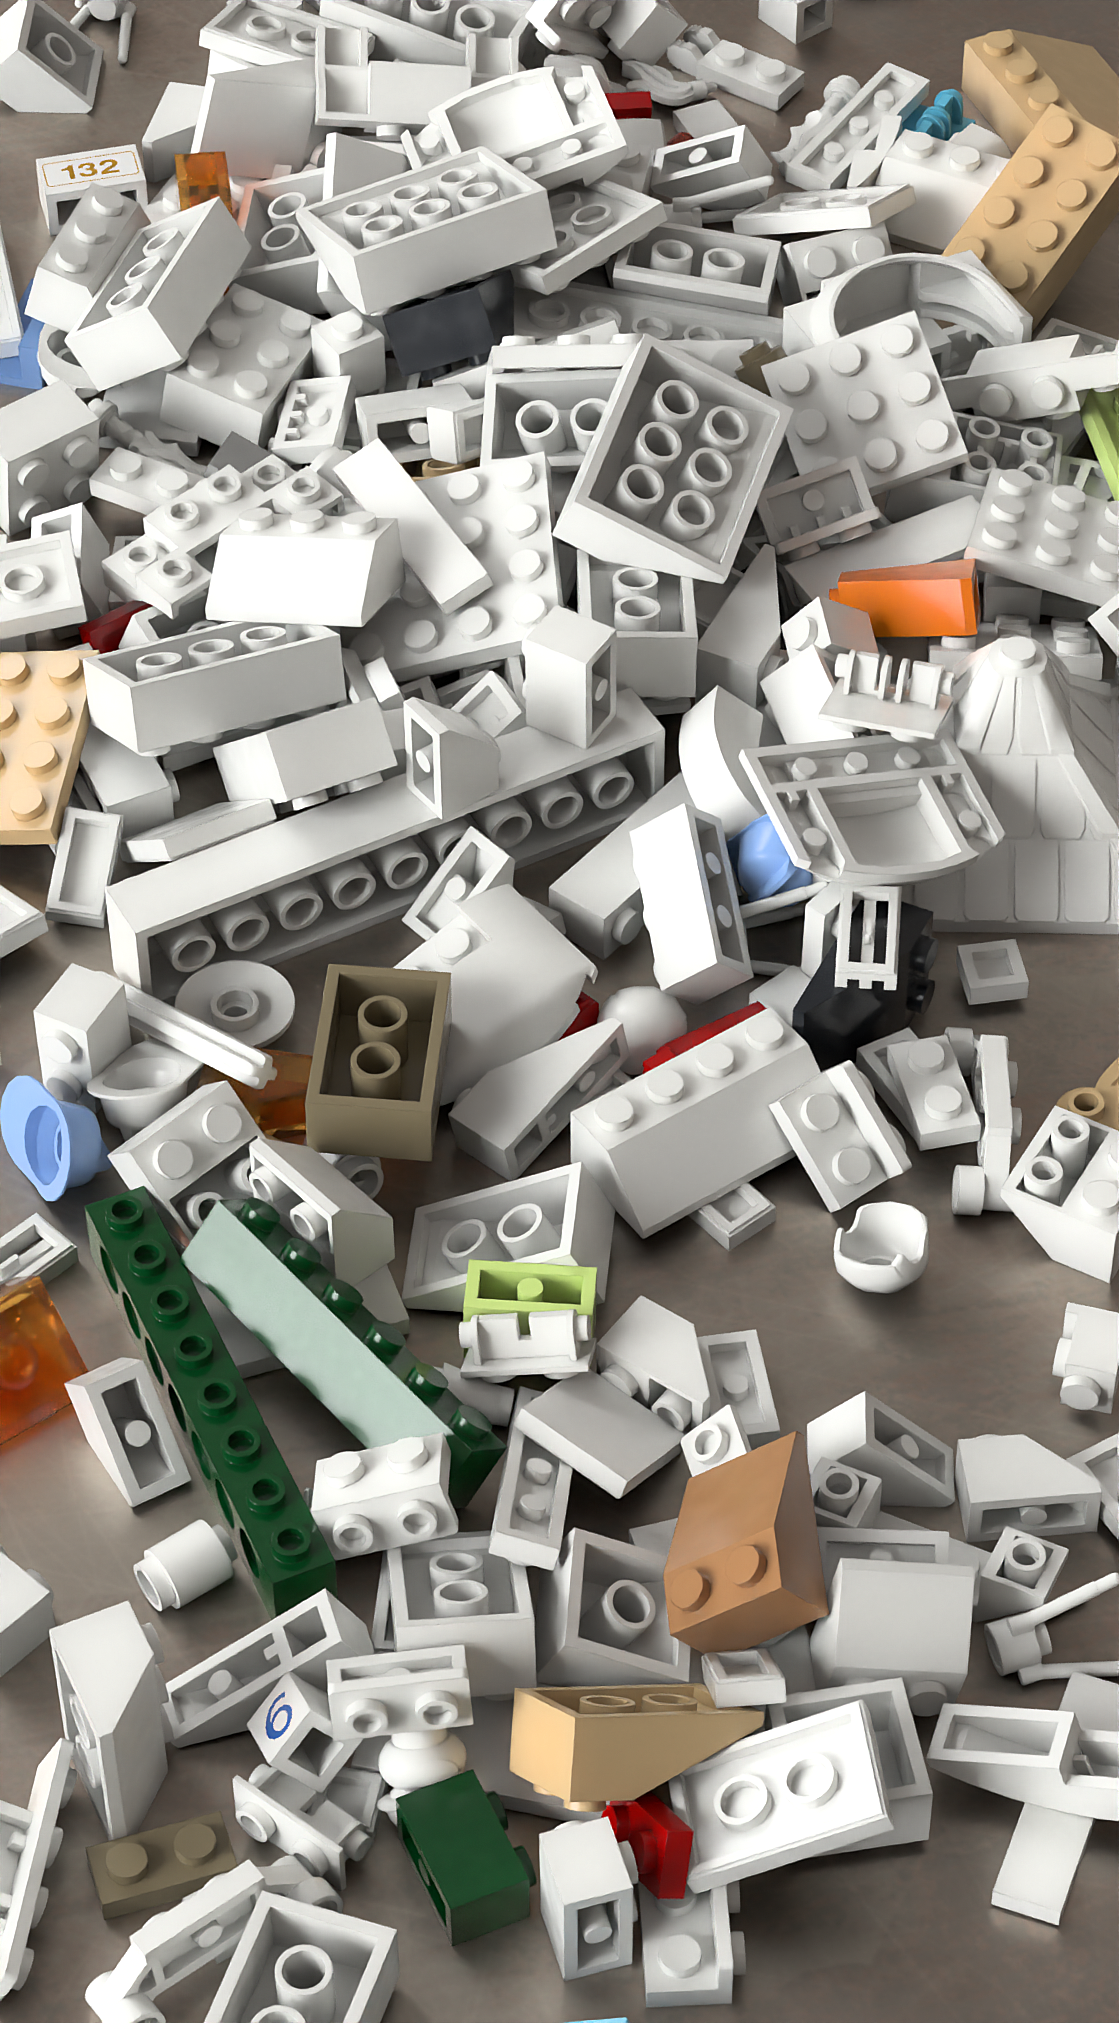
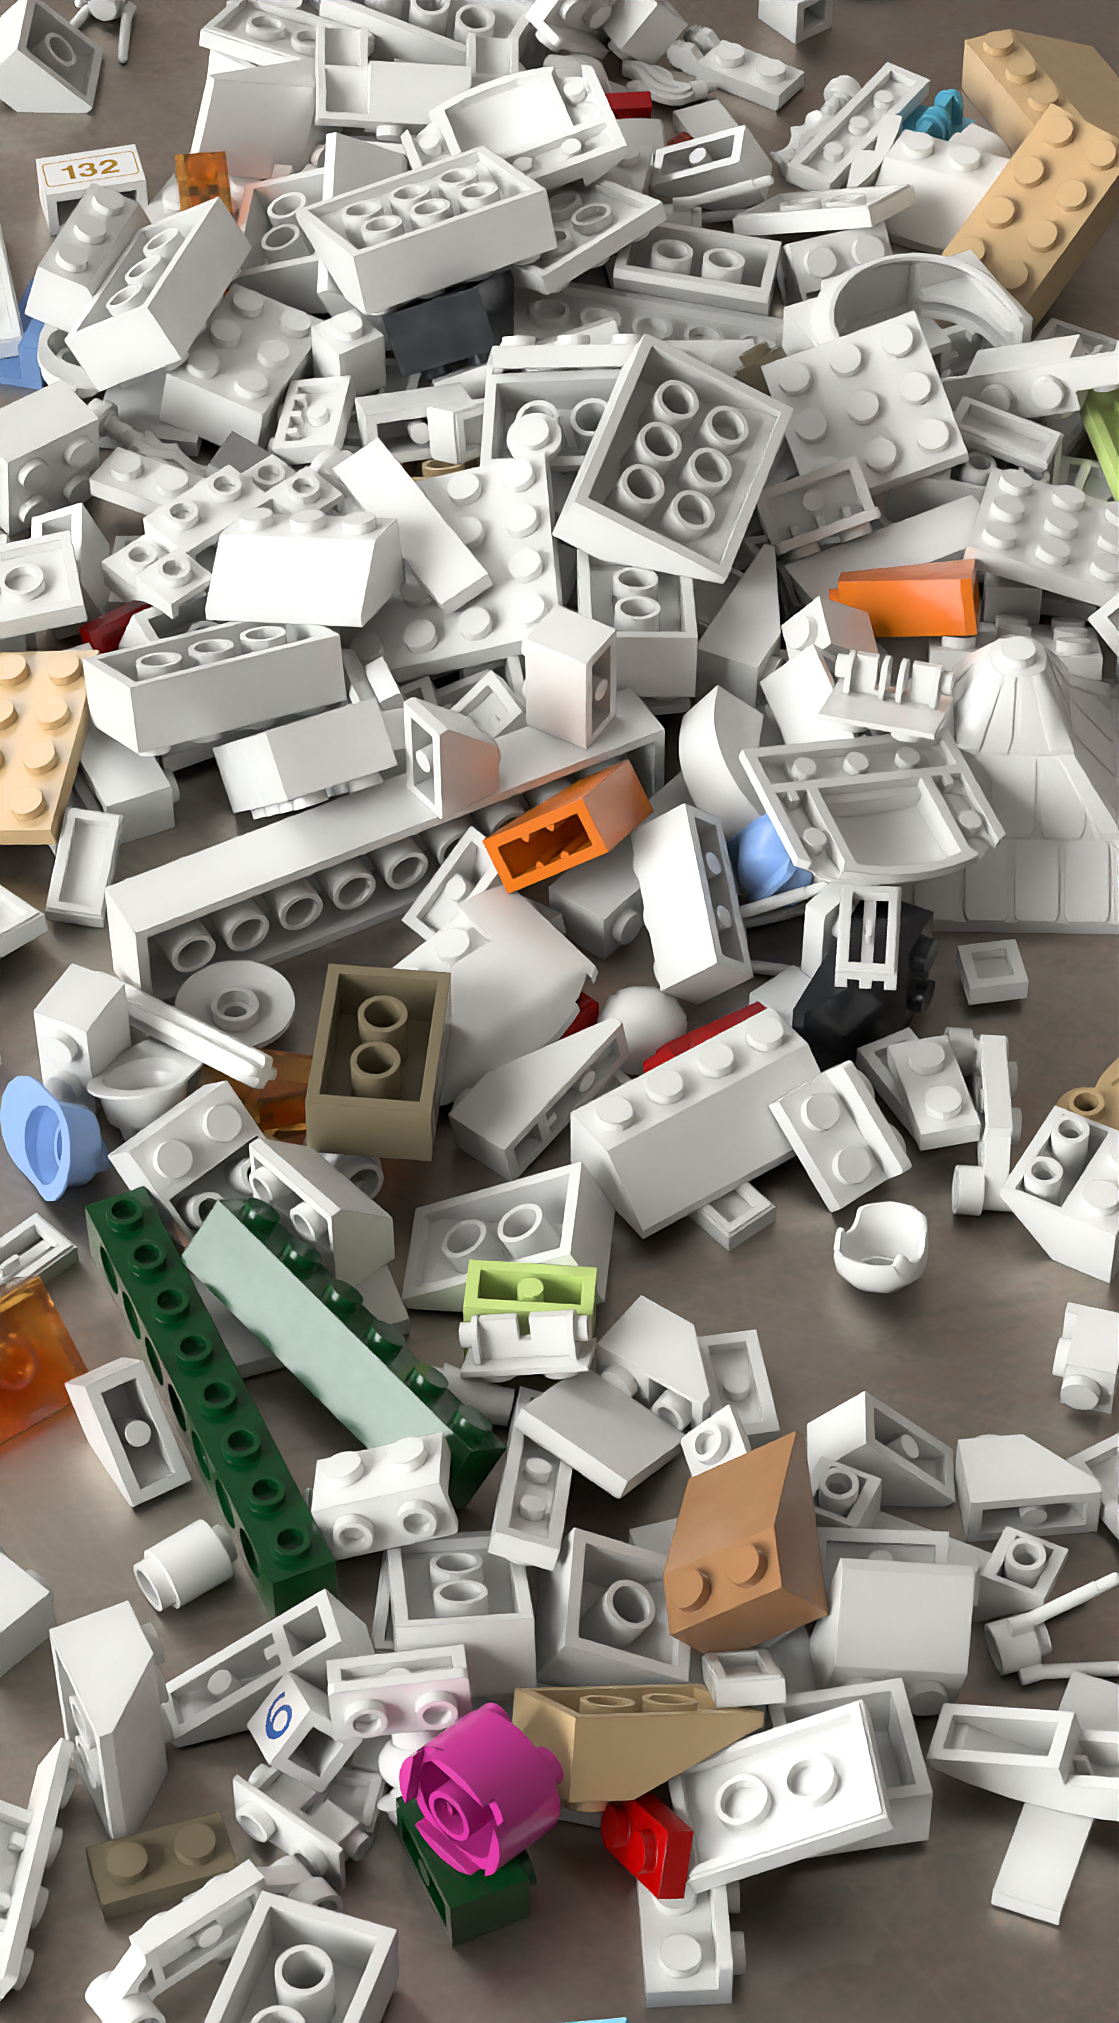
(171, 129): white slope -> none
(197, 831): white tile -> none
(482, 1791): none -> dark pink brick
(535, 434): none -> white plate
(569, 827): none -> orange slope
(588, 1896): white brick -> none
(1006, 435): none -> white tile

